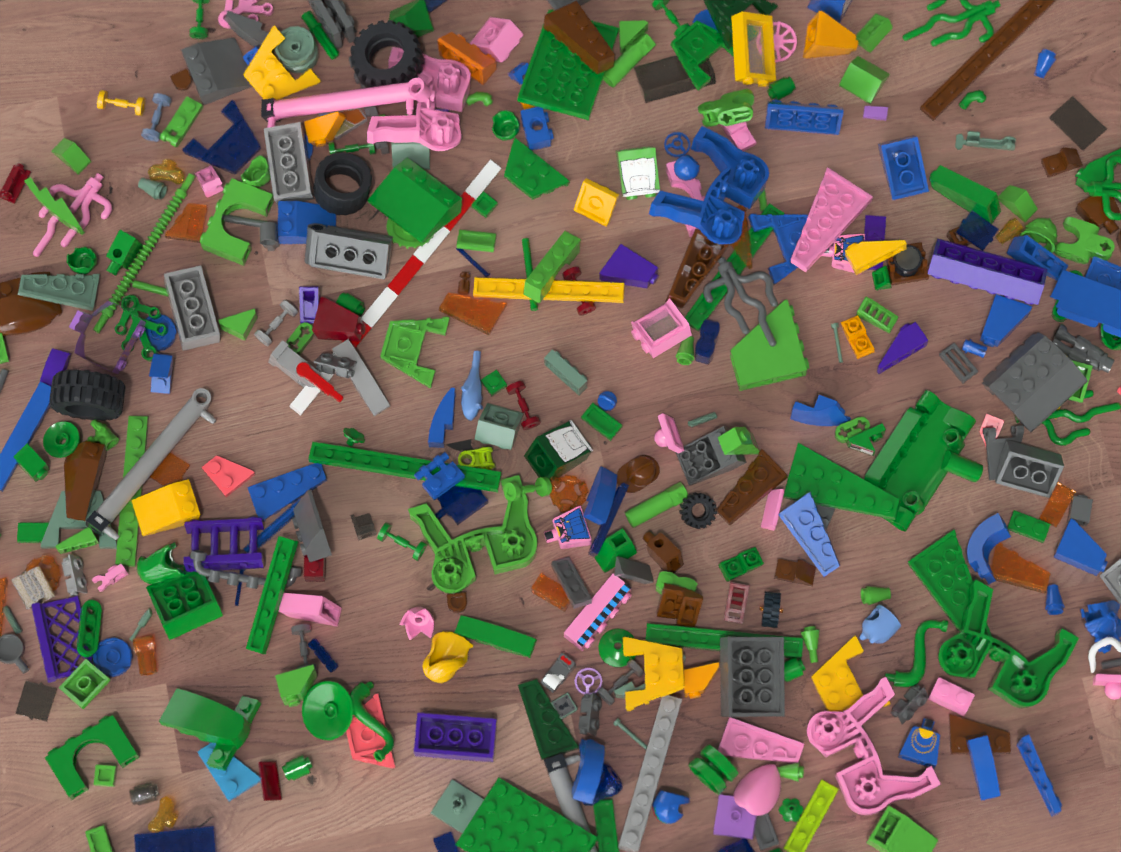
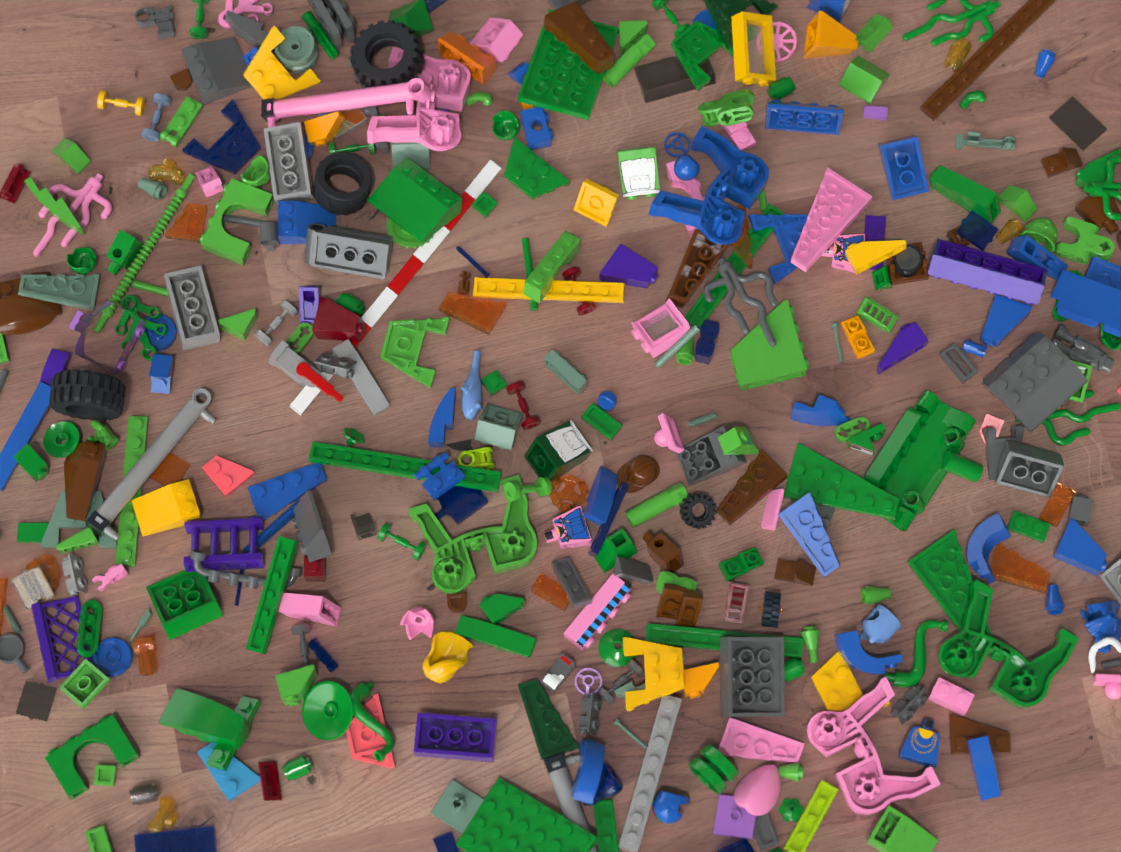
(159, 566): green hair -> none
(161, 17): none -> dark grey piece
(476, 240): bright green tile -> none
(500, 607): none -> green slope
(564, 706): tile -> none
(678, 345): none -> sand green bar
(853, 654): none -> blue arch
(957, 54): none -> clear yellow piece
(1039, 776): blue wing -> none

